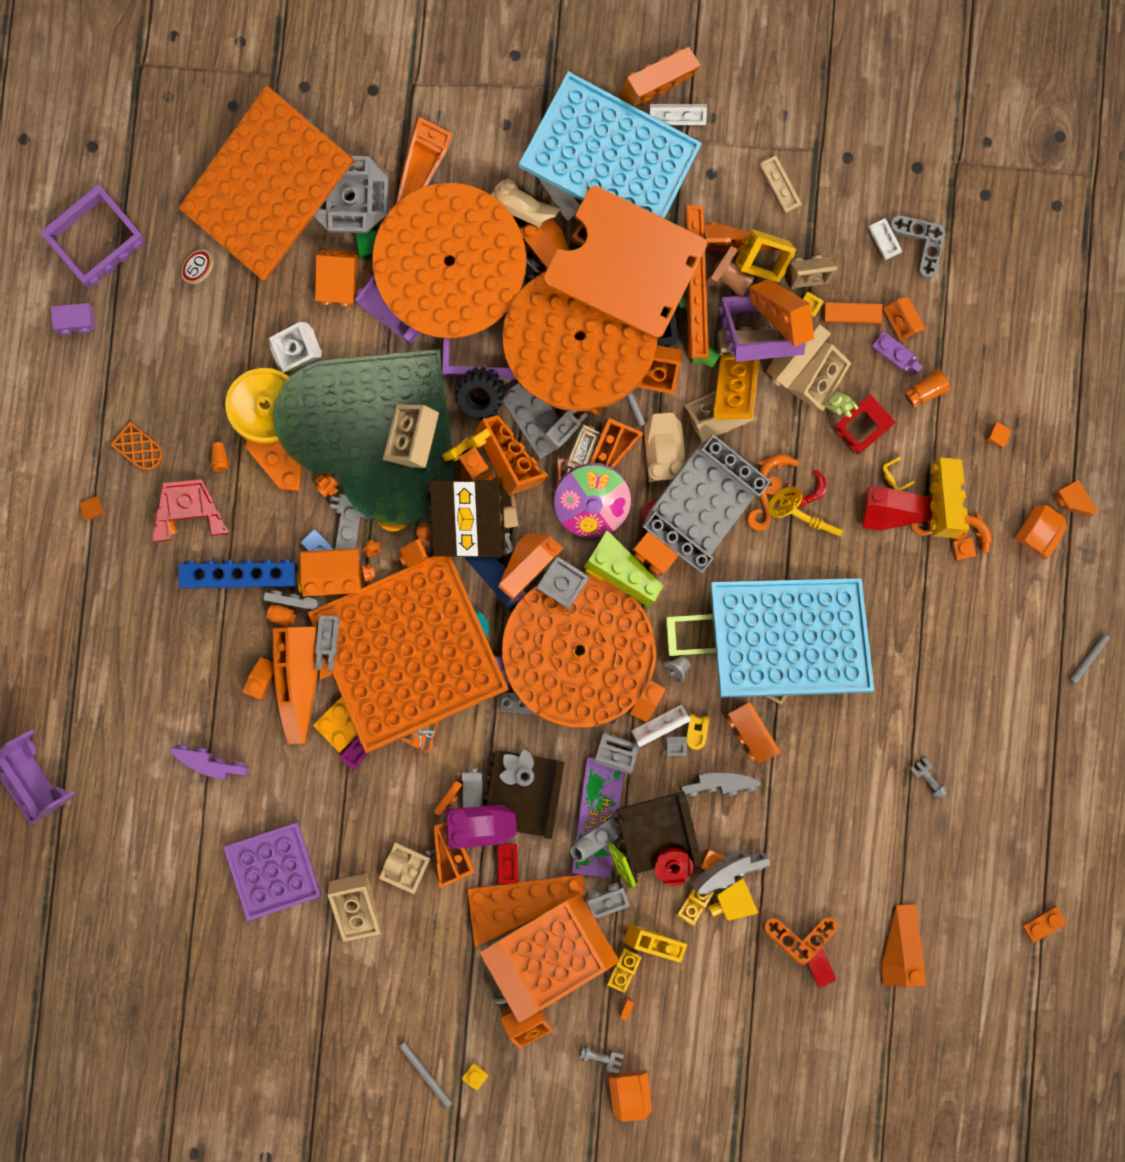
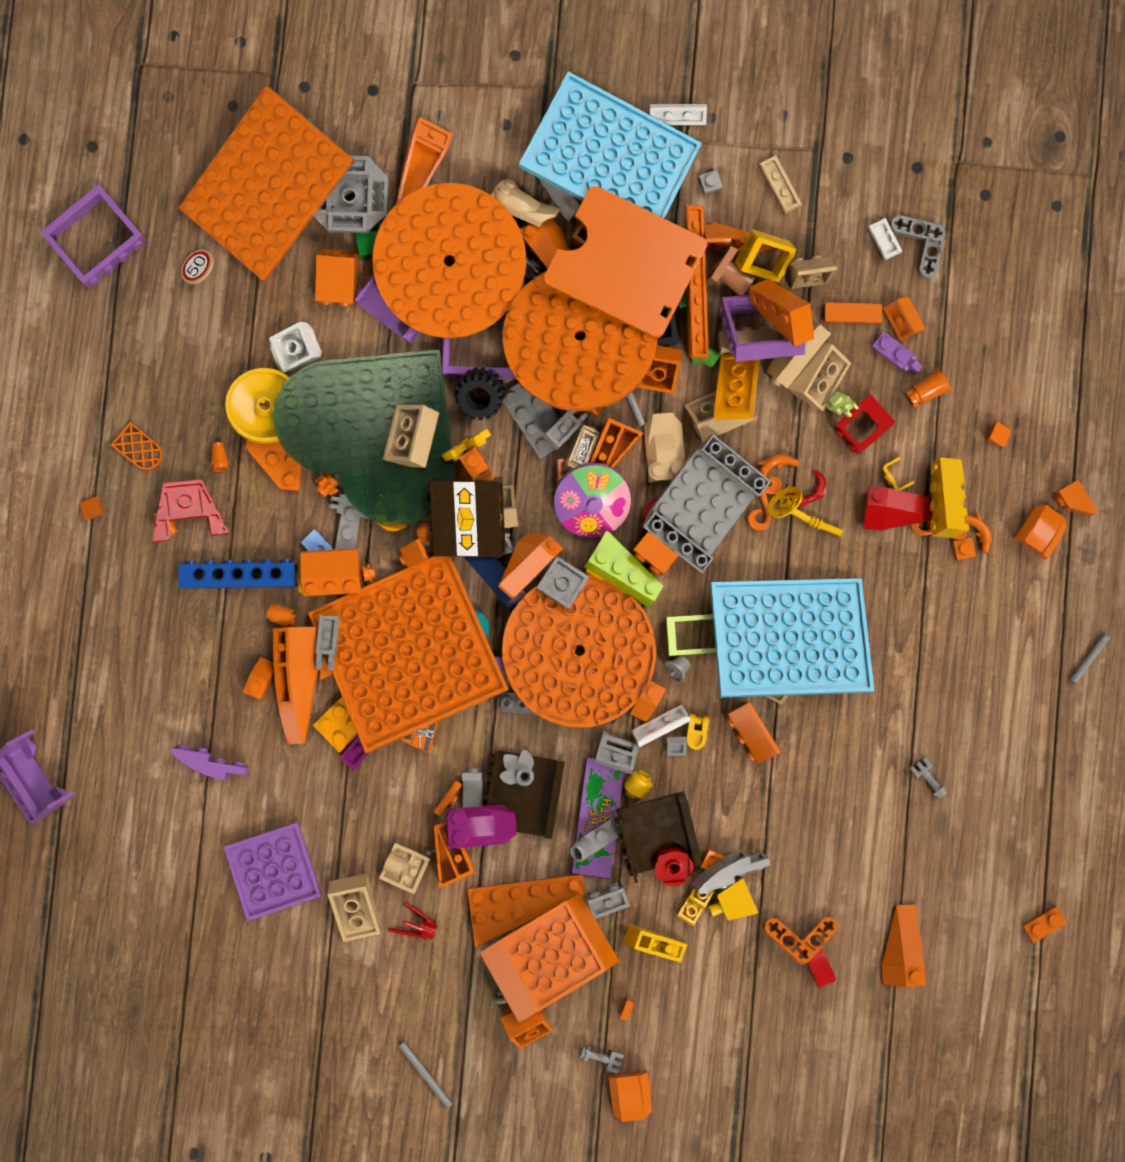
(73, 318): medium lavender brick -> none
(292, 600): light grey hinge -> none
(371, 548): orange plate -> none
(426, 929): none -> red plant
(475, 1076): yellow plate -> none
(507, 863): red plate -> none
(509, 457): orange wedge -> none
(622, 865): lime window -> none
(624, 971): yellow slope -> none
(638, 784): none -> yellow head
(659, 77): orange wedge -> none
(710, 182): none -> light grey plate
(728, 783): light grey slope -> none
(815, 303): yellow plate -> none

